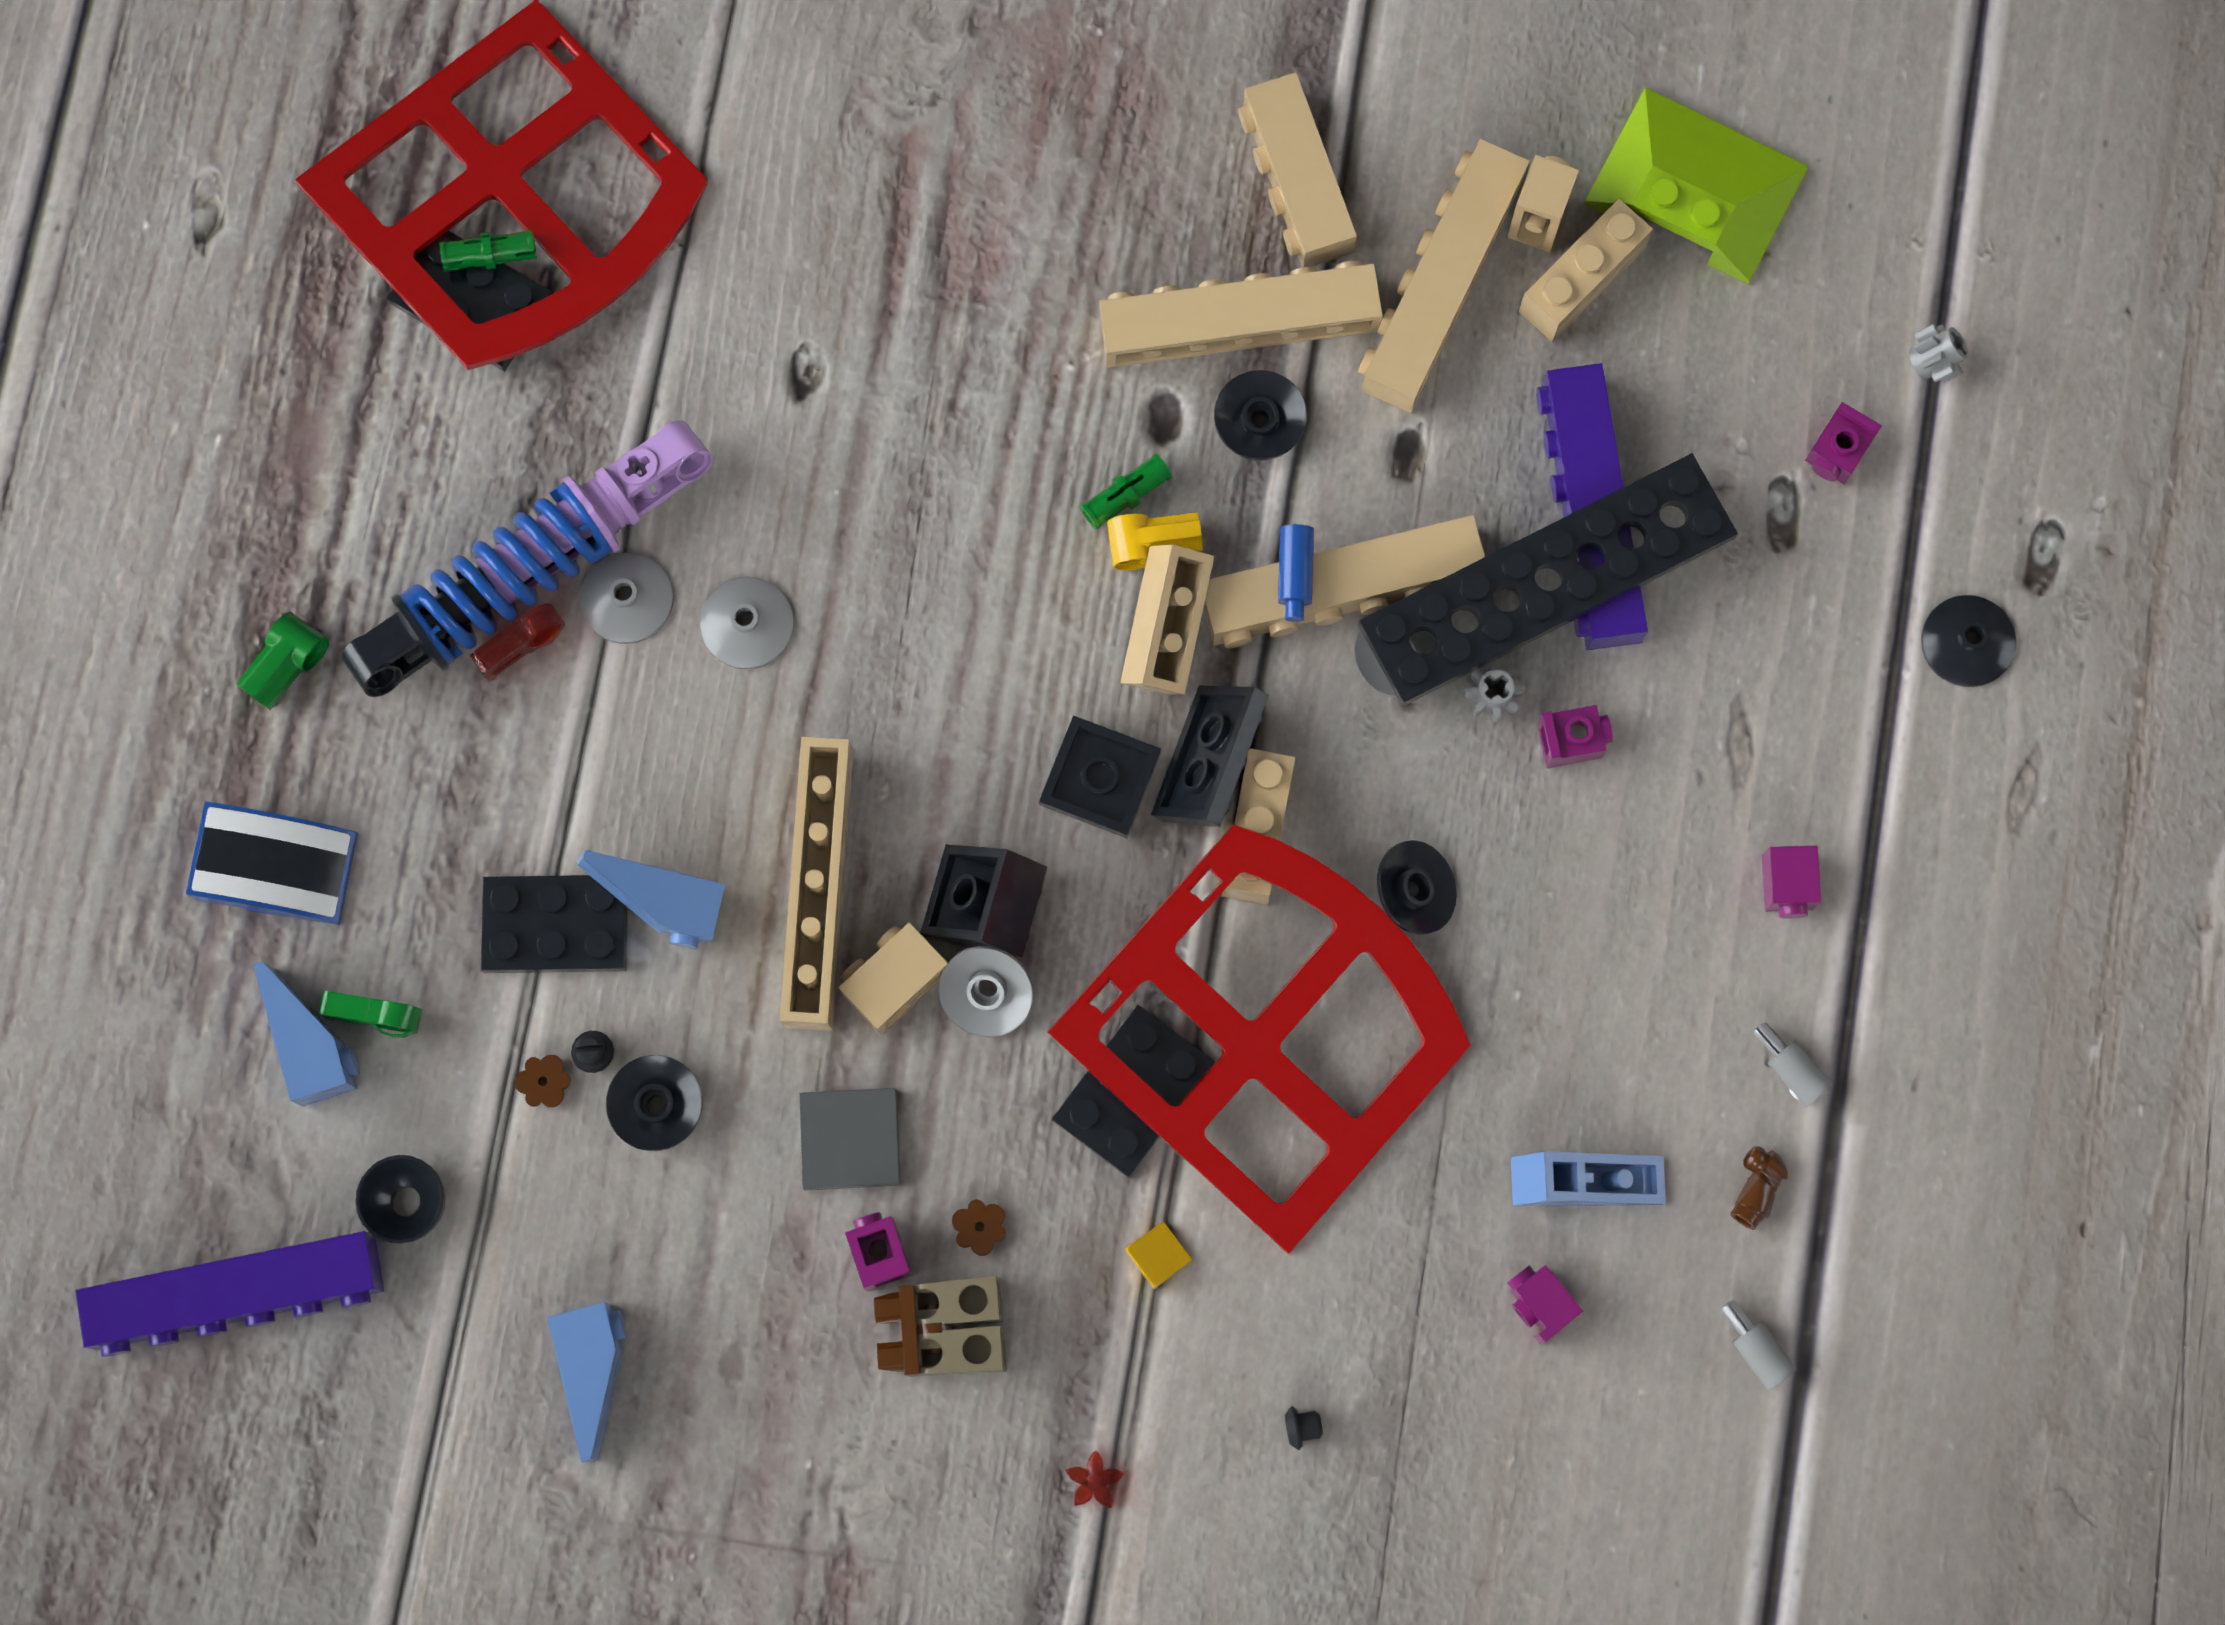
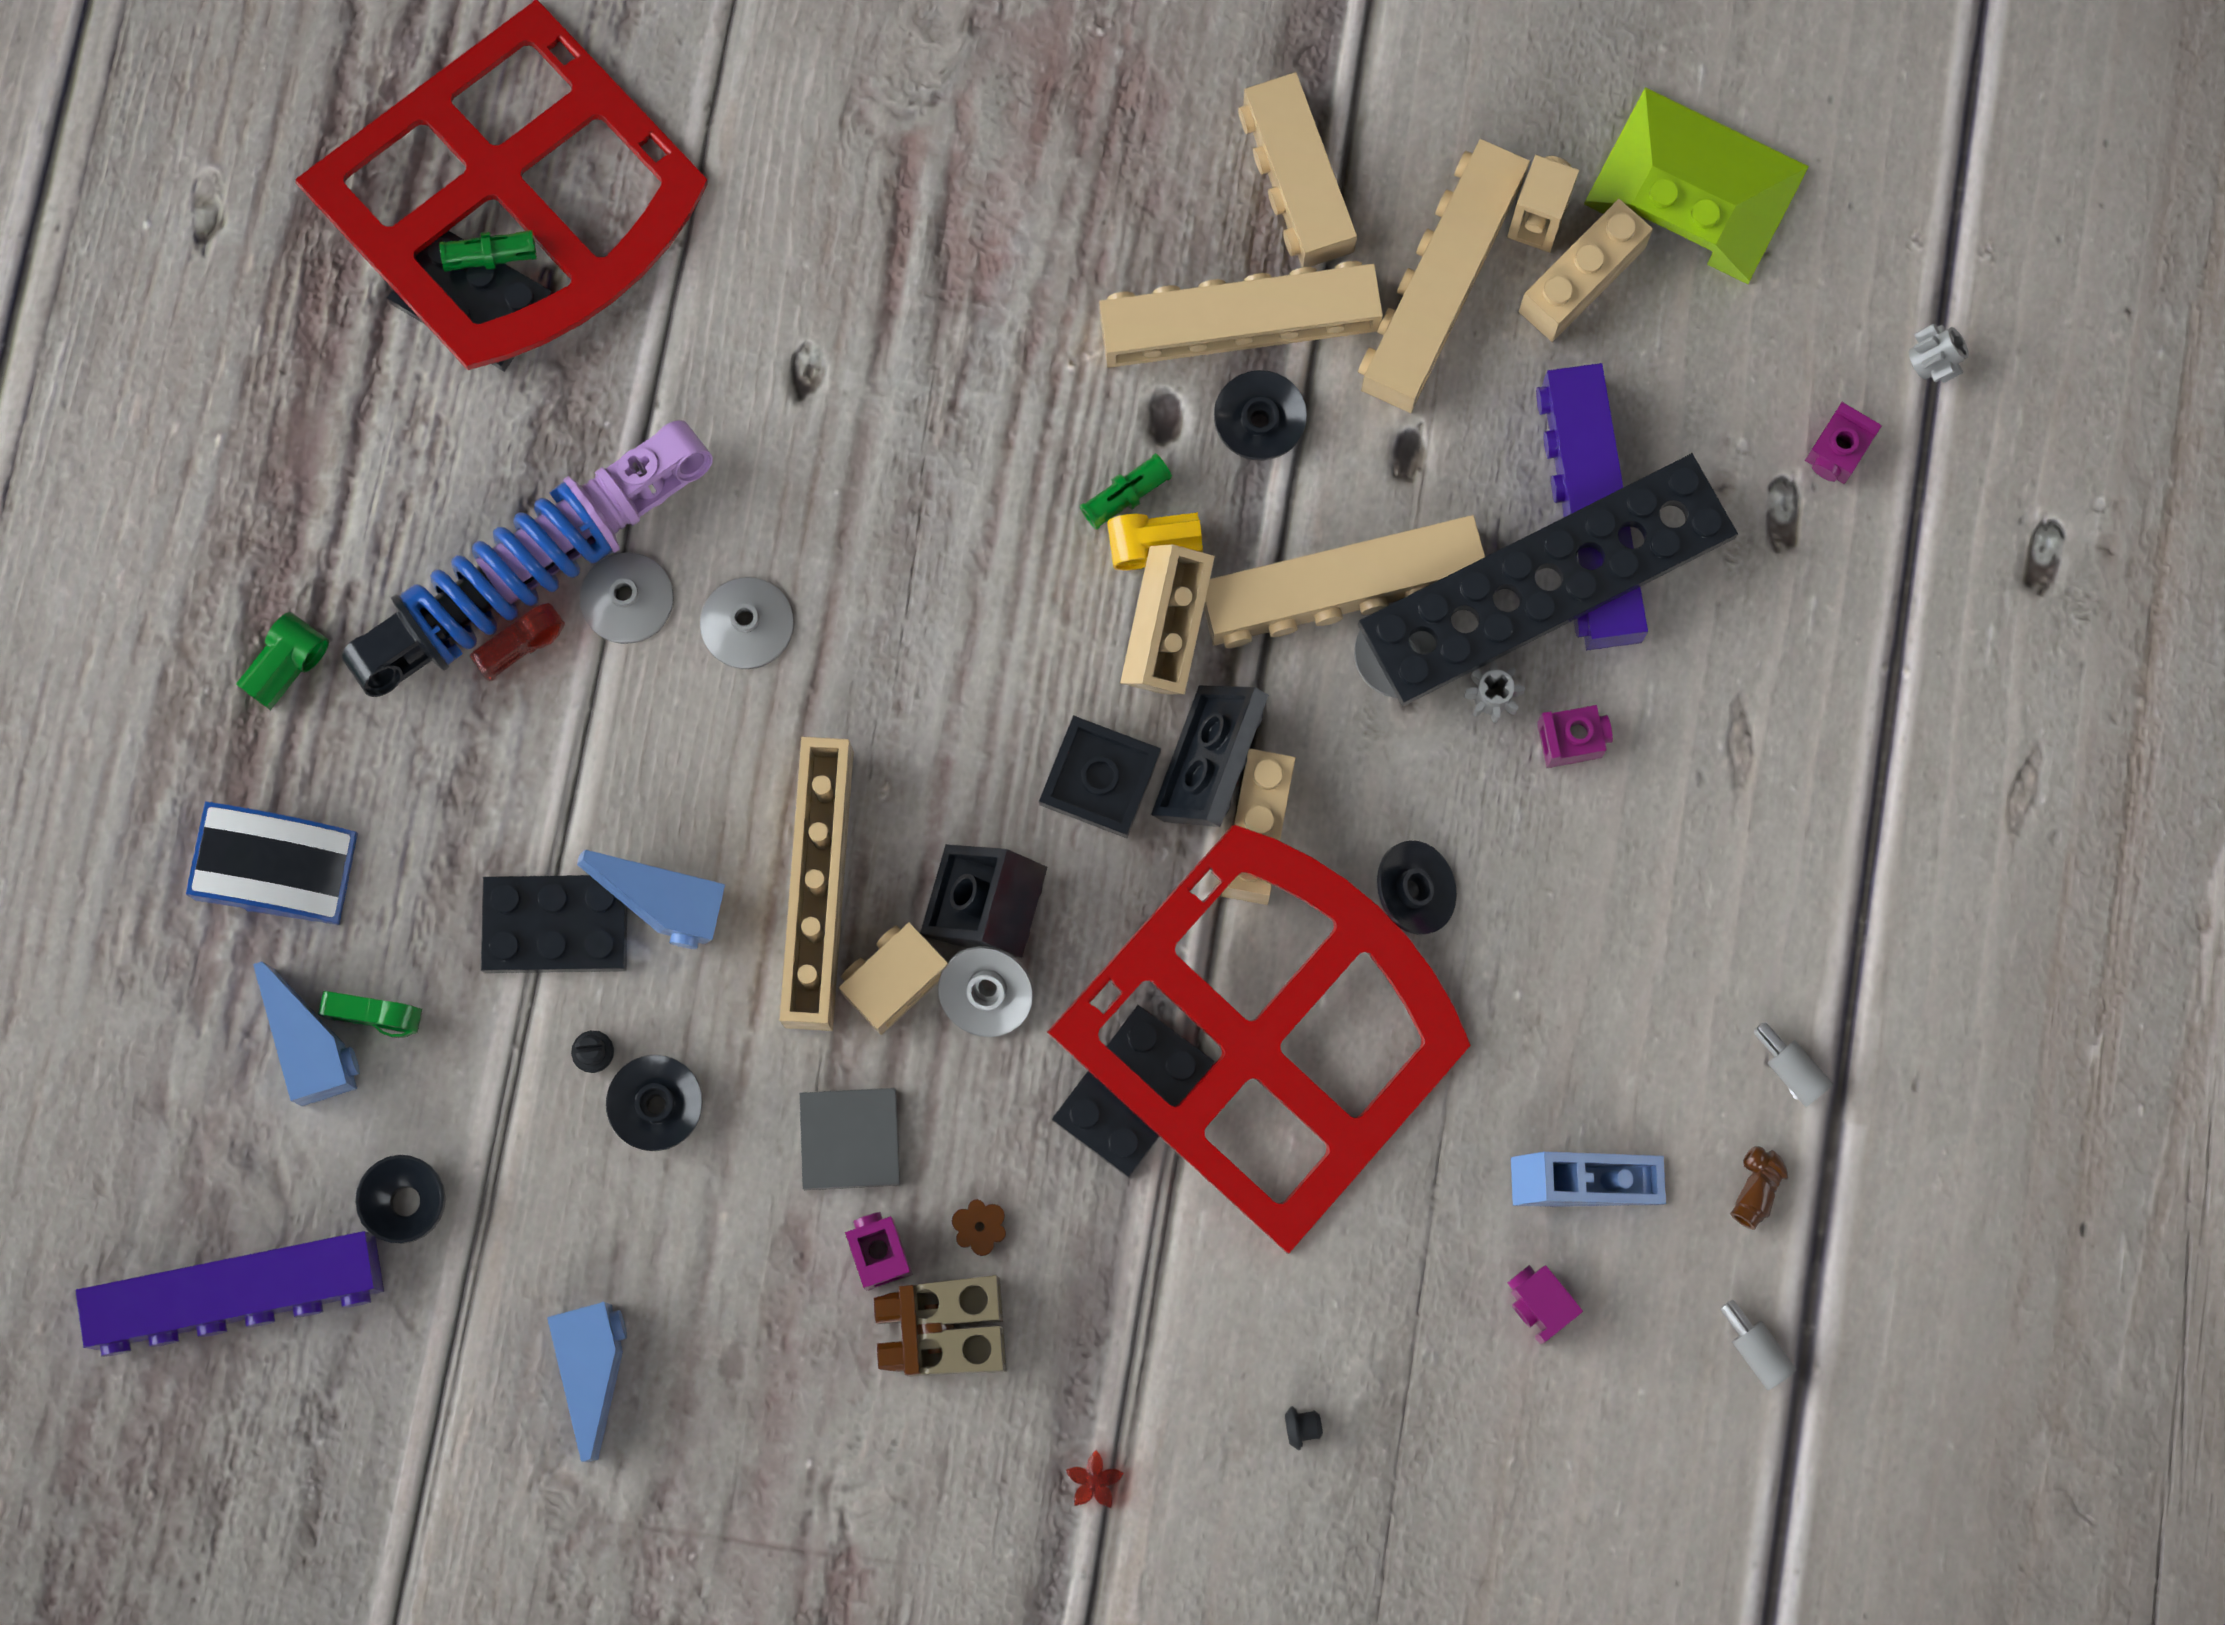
(535, 1070): reddish brown plant -> none
(1158, 1255): yellow slope -> none
(1295, 570): blue cylinder -> none
(1791, 880): magenta brick -> none
(1956, 658): black dish -> none

